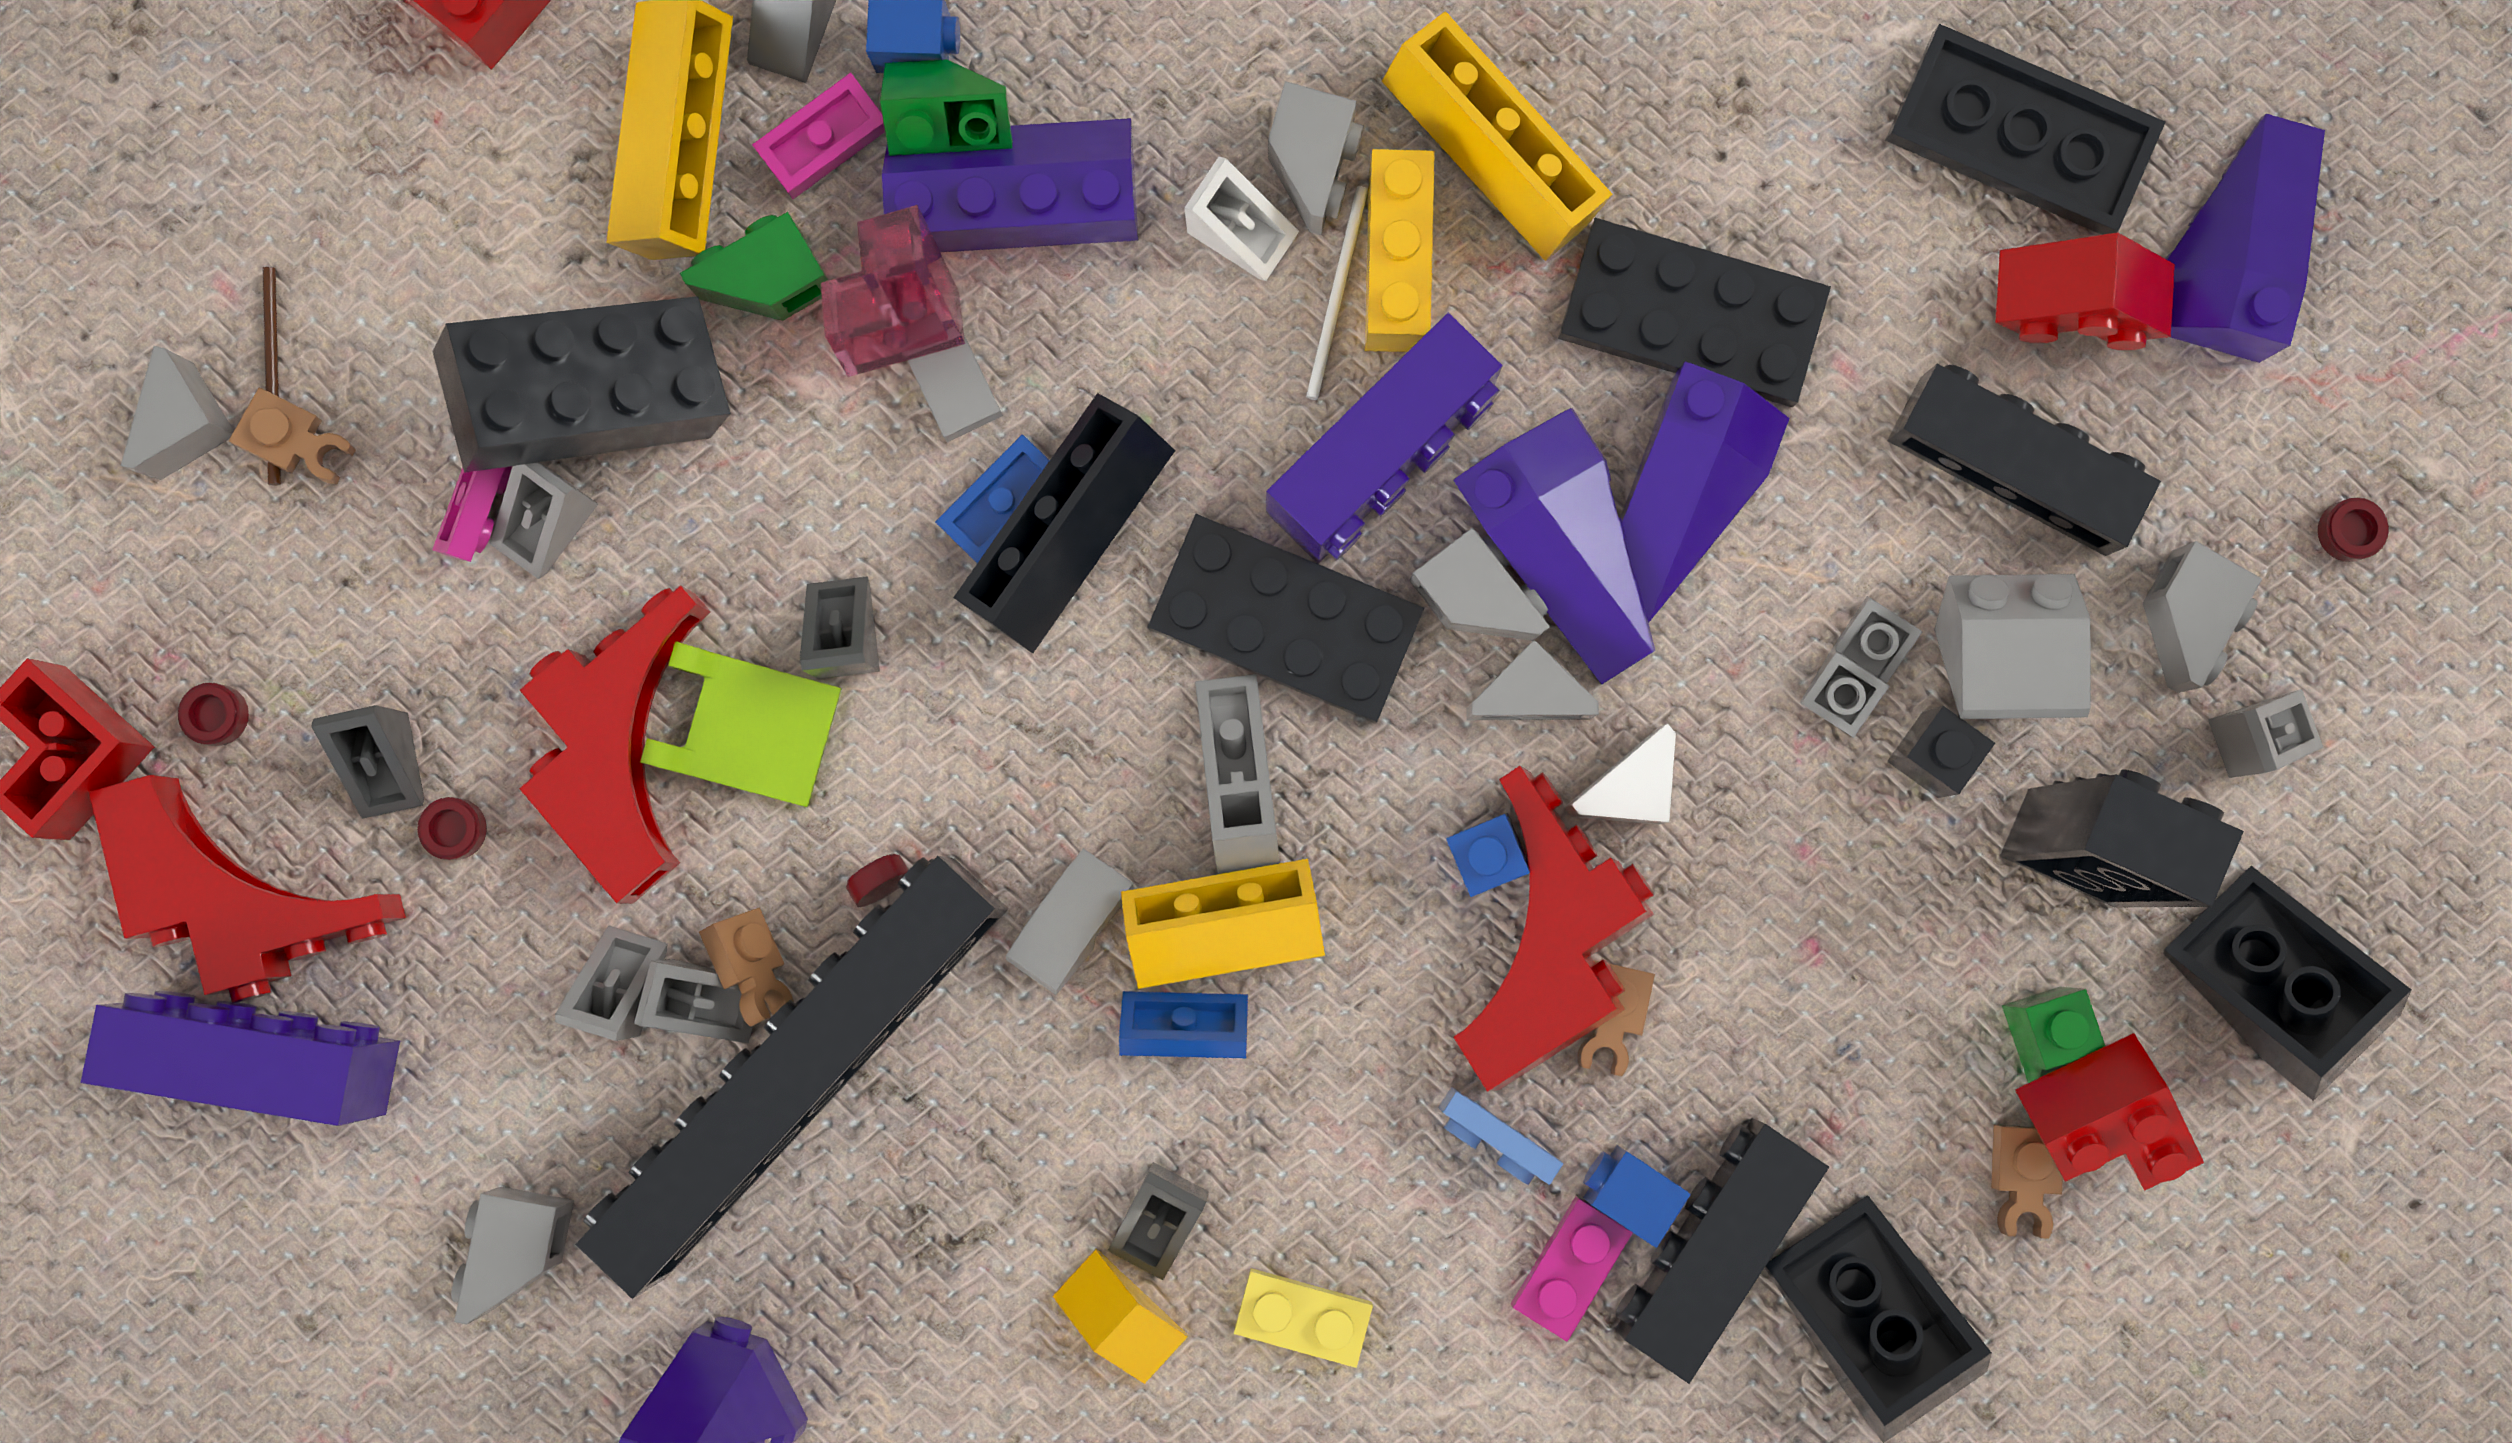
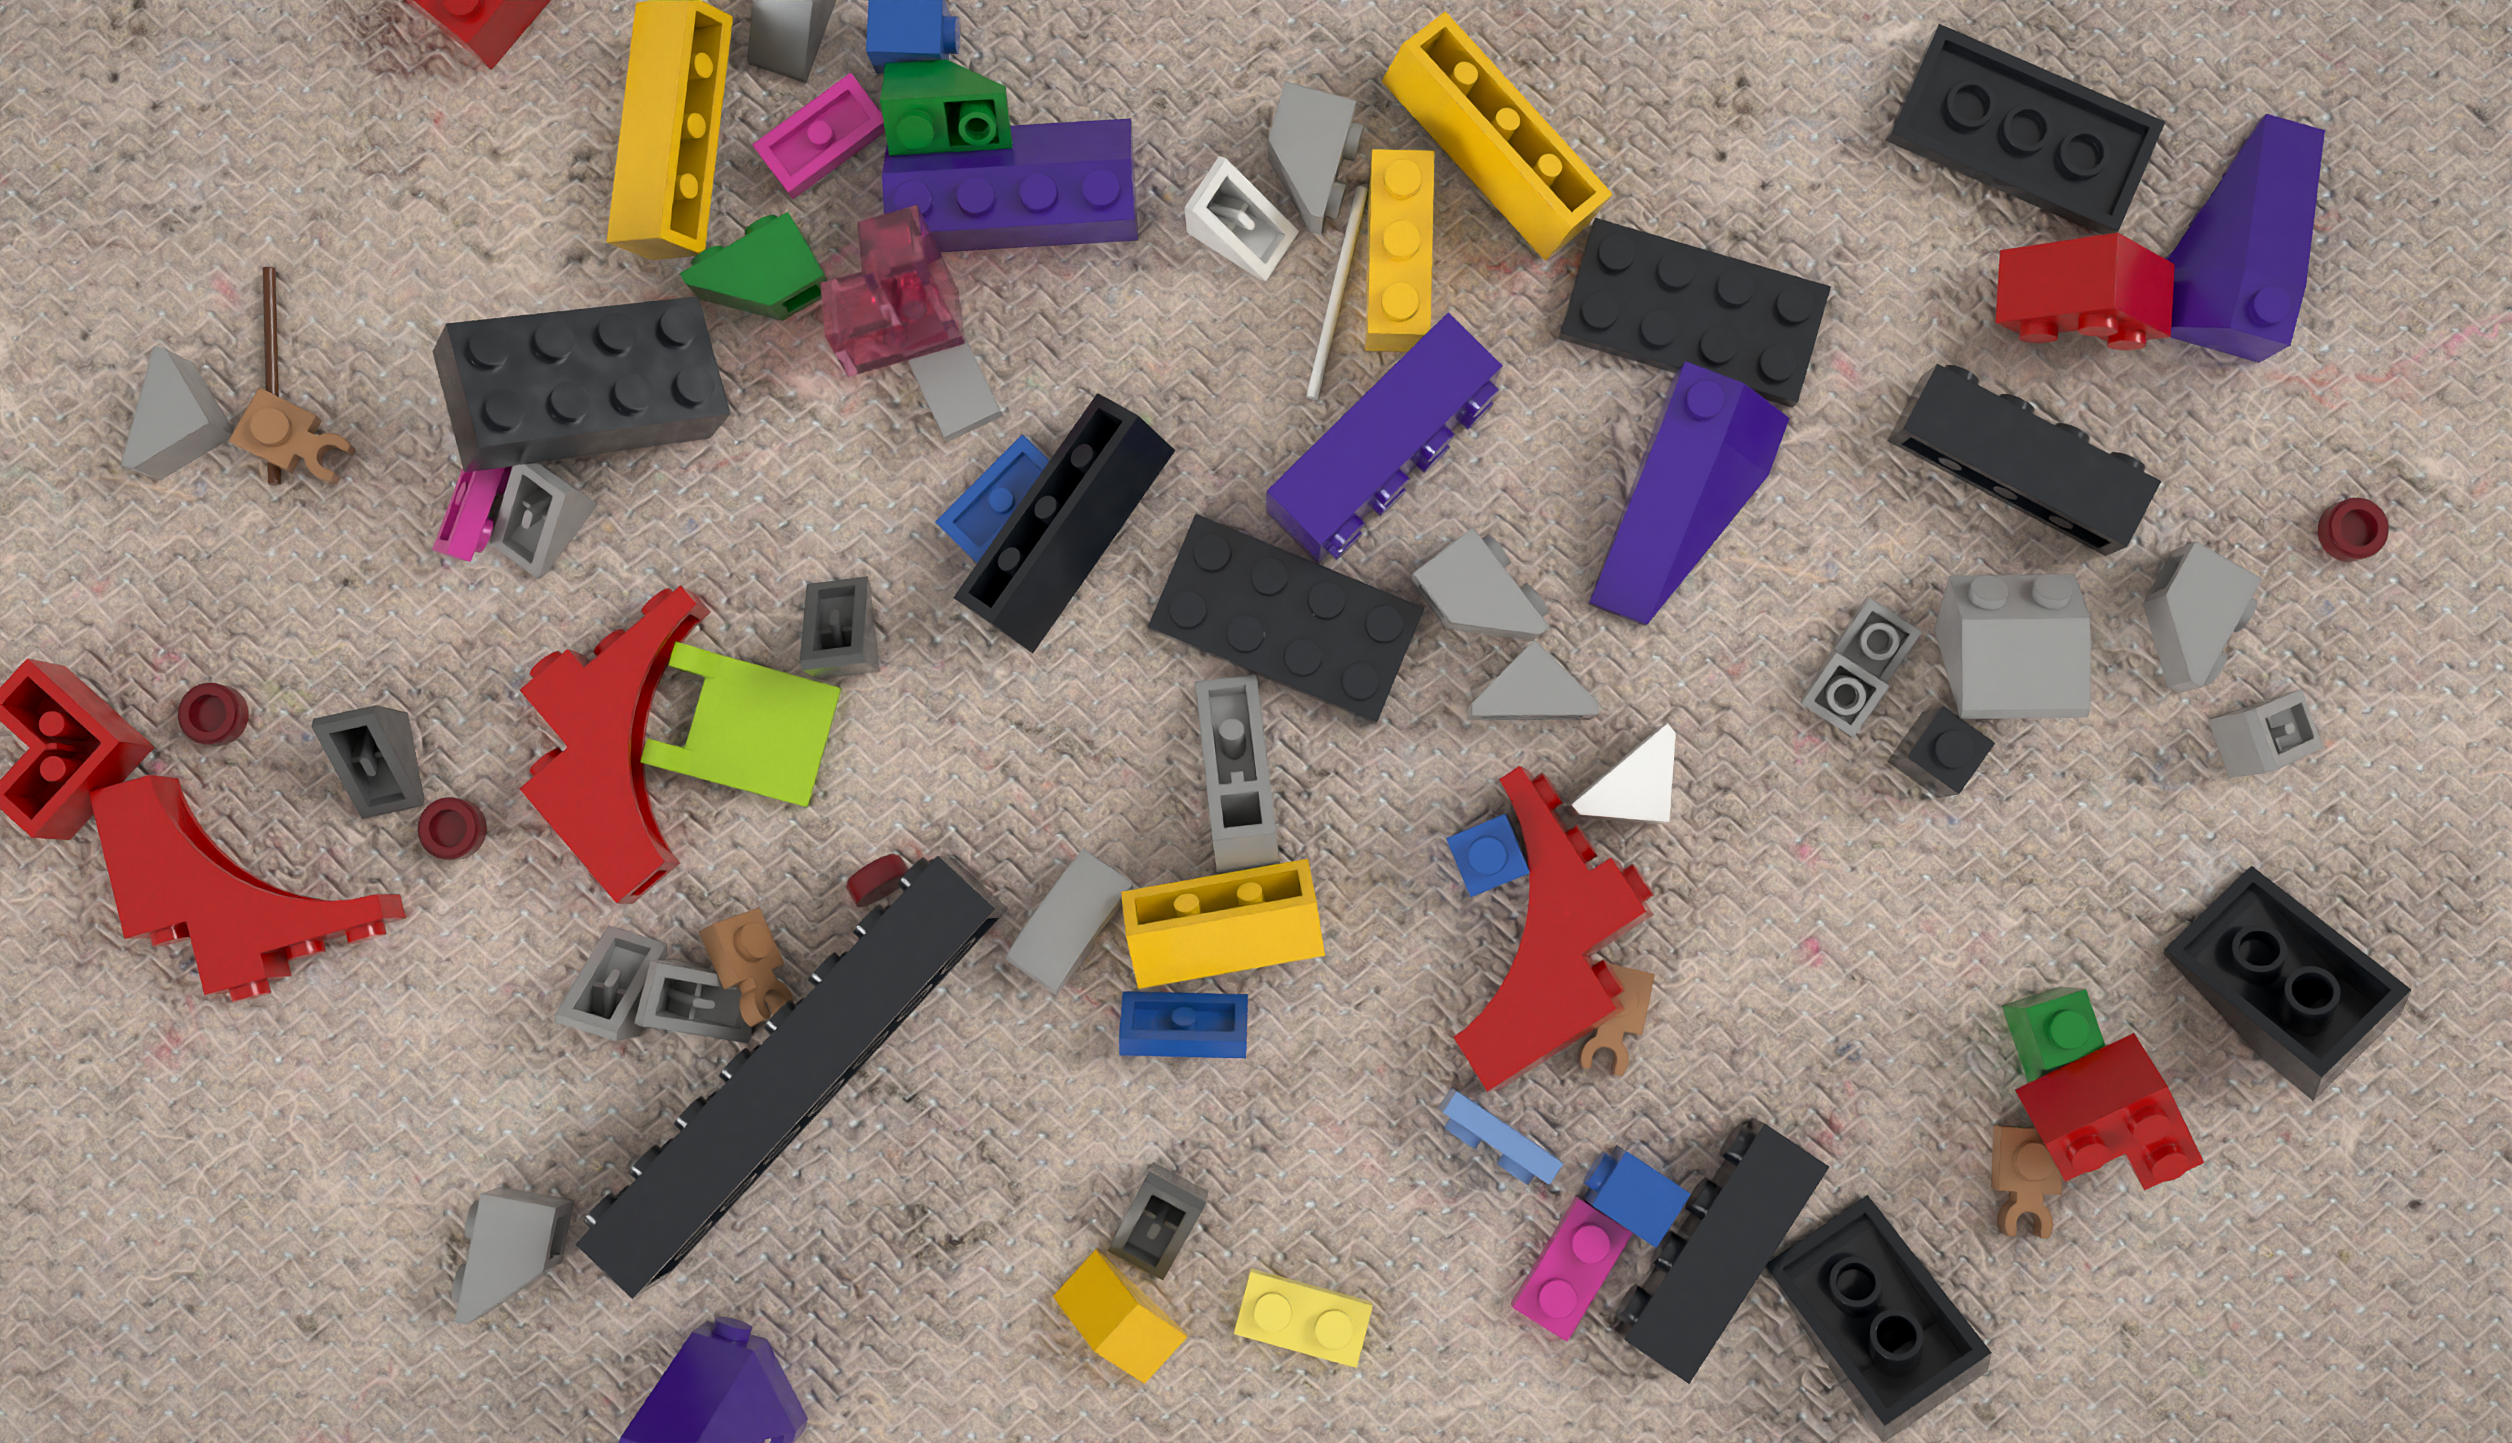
(241, 1058): dark purple brick -> none
(1559, 528): dark purple wedge -> none
(2124, 841): black brick -> none

